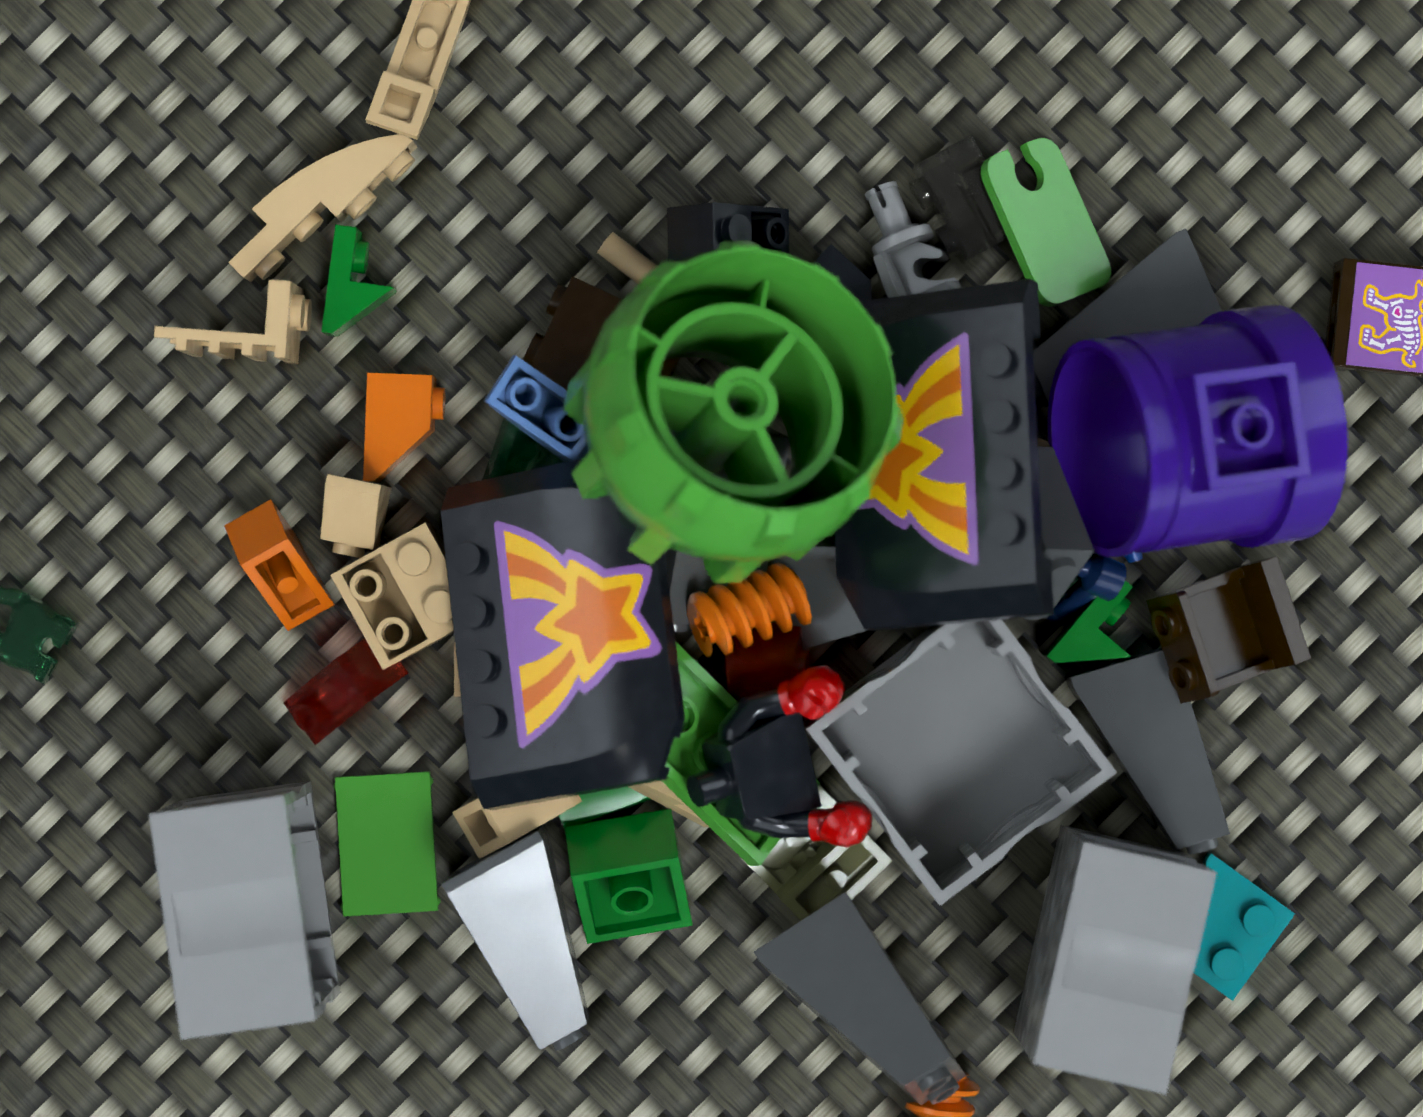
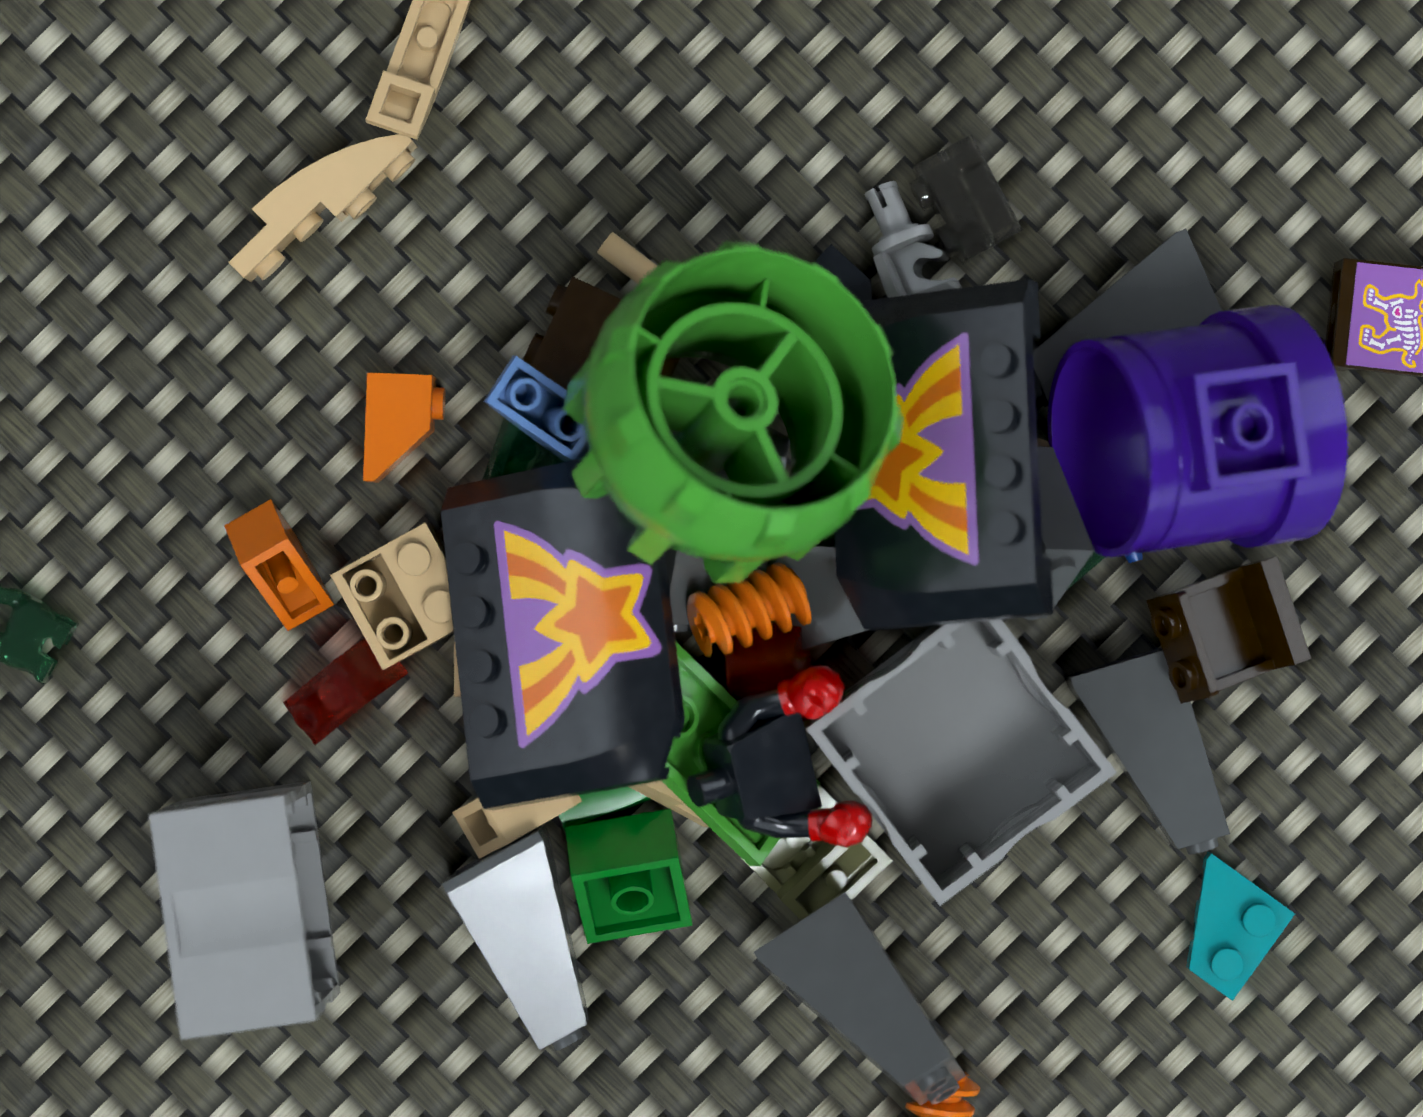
(285, 319): tan plate -> none
(345, 298): green slope -> none
(353, 515): tan slope -> none
(386, 843): bright green piece -> none
(705, 226): black slope -> none
(1047, 225): bright green piece -> none
(1082, 638): green slope -> none
(1098, 578): dark blue piece -> none
(1113, 959): light grey tile -> none

